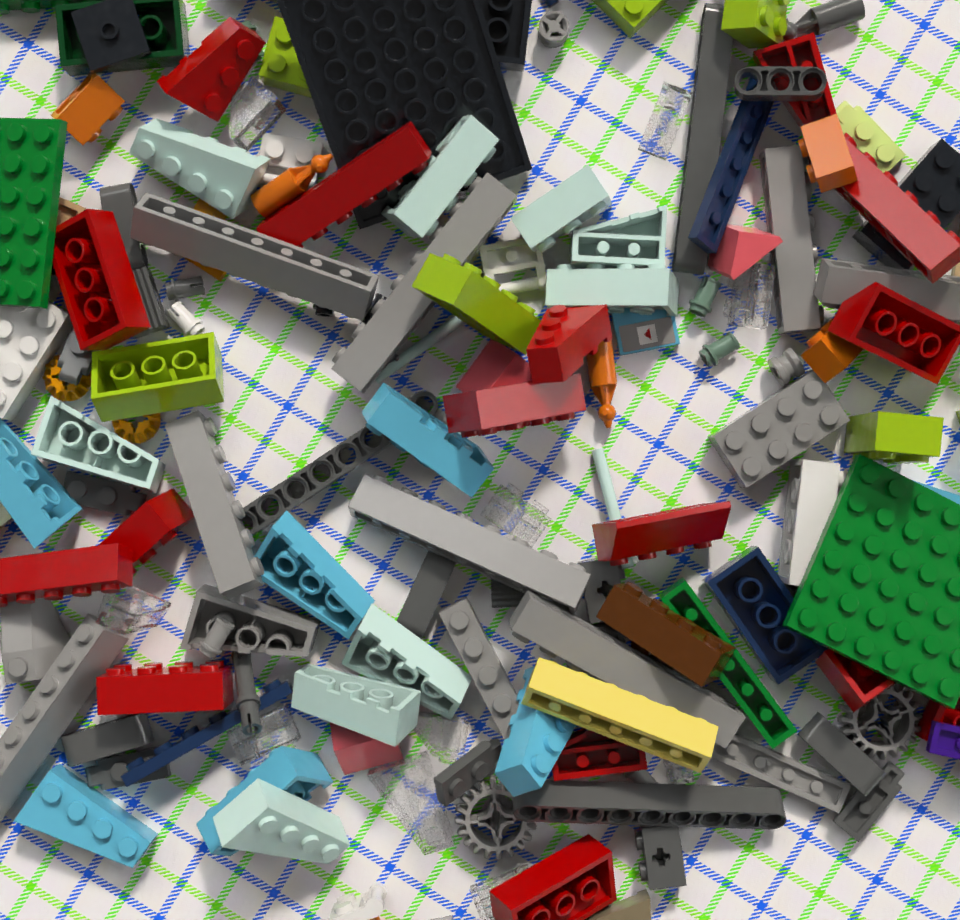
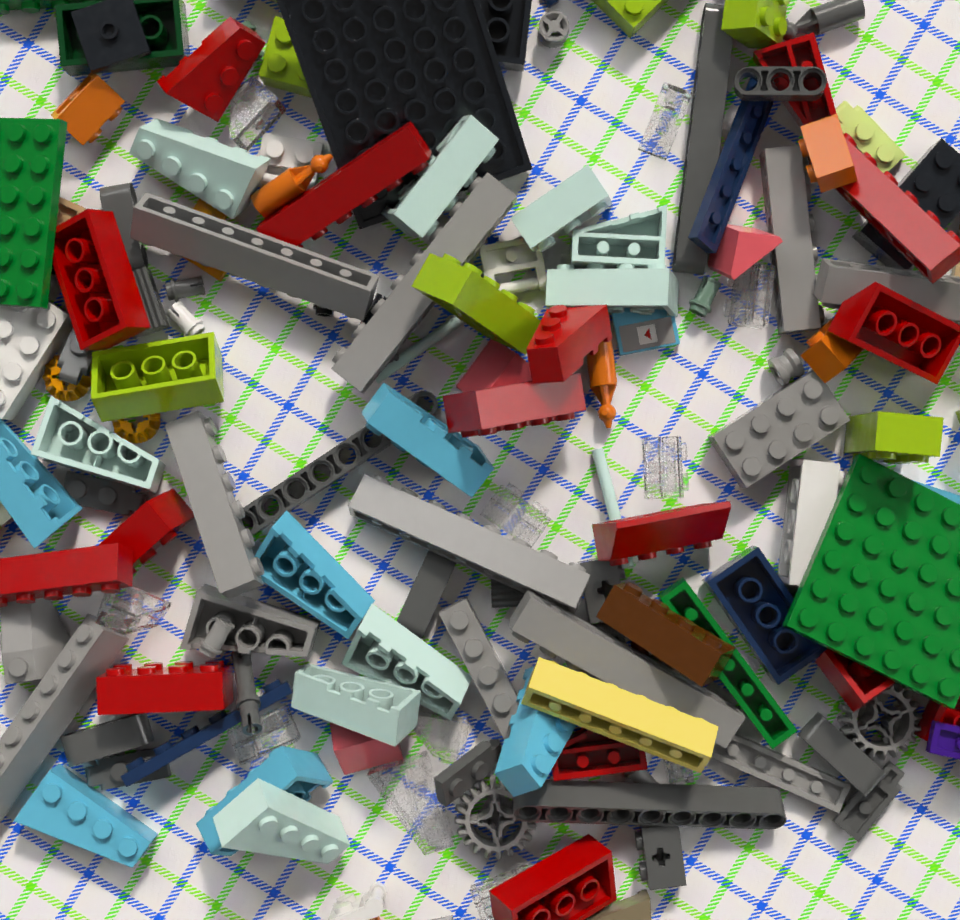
(663, 467): none -> clear brick
(719, 349): sand green pin -> none

